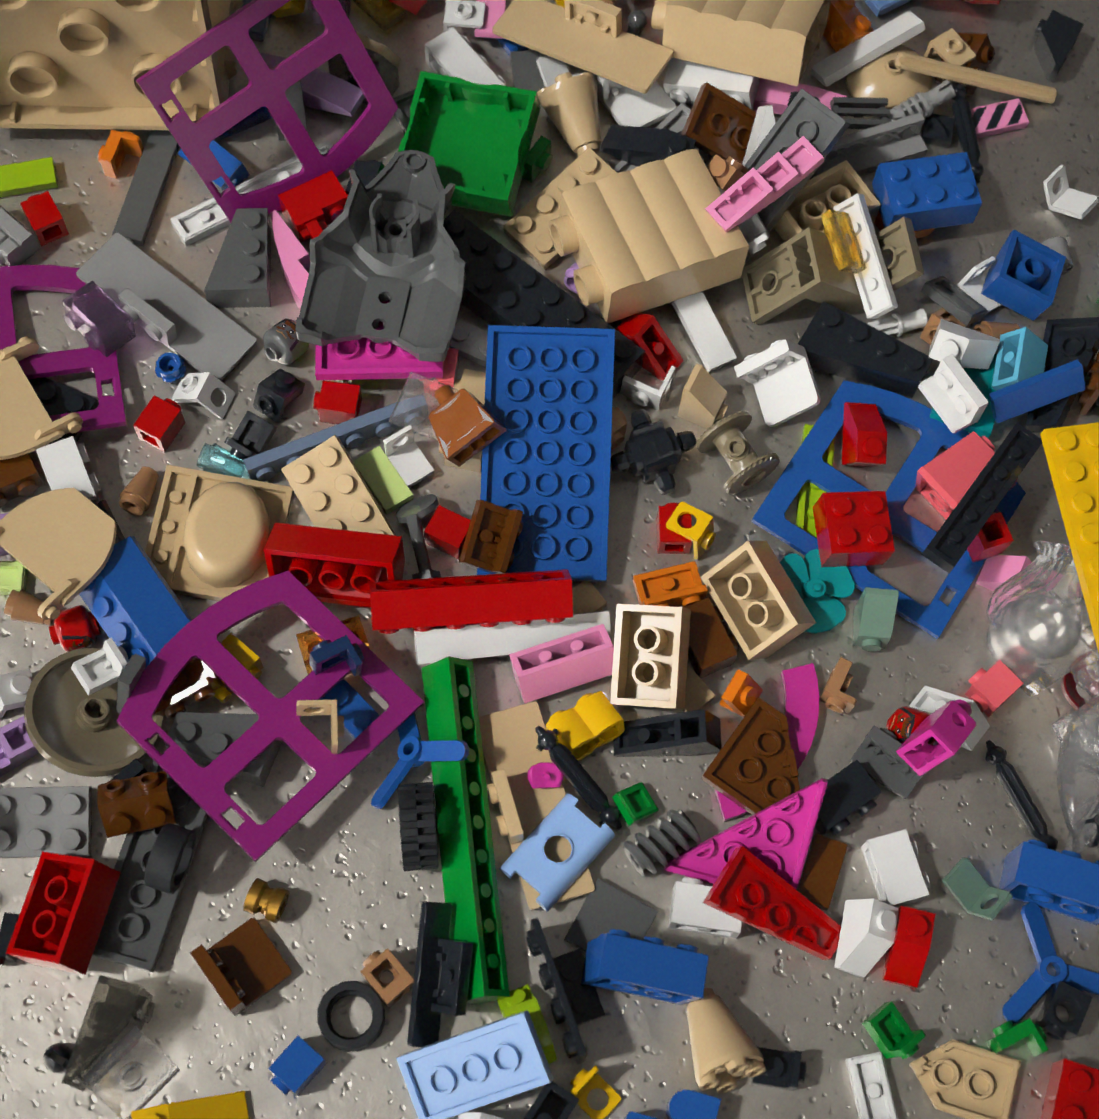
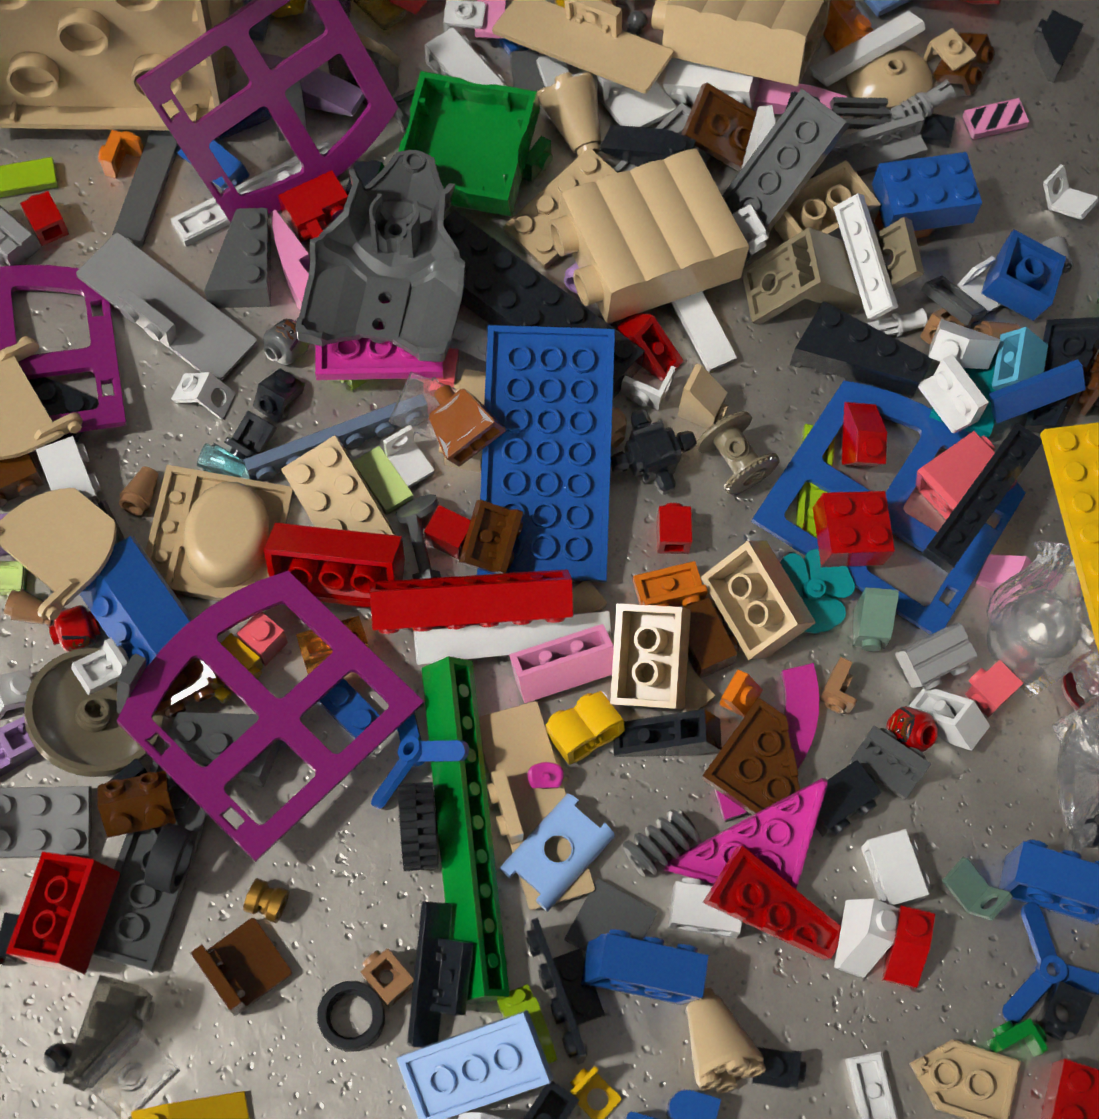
(98, 319): clear purple brick -> none
(159, 423): red brick -> none
(167, 361): blue plate -> none
(263, 637): none -> coral brick
(296, 1067): blue brick -> none
(327, 707): tan bracket -> none
(329, 654): dark blue bracket -> none
(337, 402): red brick -> none
(578, 777): black wheel -> none
(635, 803): green tile -> none
(701, 533): yellow bracket -> none
(726, 172): medium nougat brick -> none
(764, 185): bright pink slope -> none
(781, 381): white bracket -> none
(822, 870): reddish brown tile -> none
(843, 241): clear yellow plate -> none
(892, 1032): green bracket -> none
(937, 655): none -> light grey brick
(948, 726): dark pink torso -> none
(966, 129): black wheel -> none
(975, 77): tan axle -> none
(991, 539): red brick -> none
(1019, 795): black wheel -> none

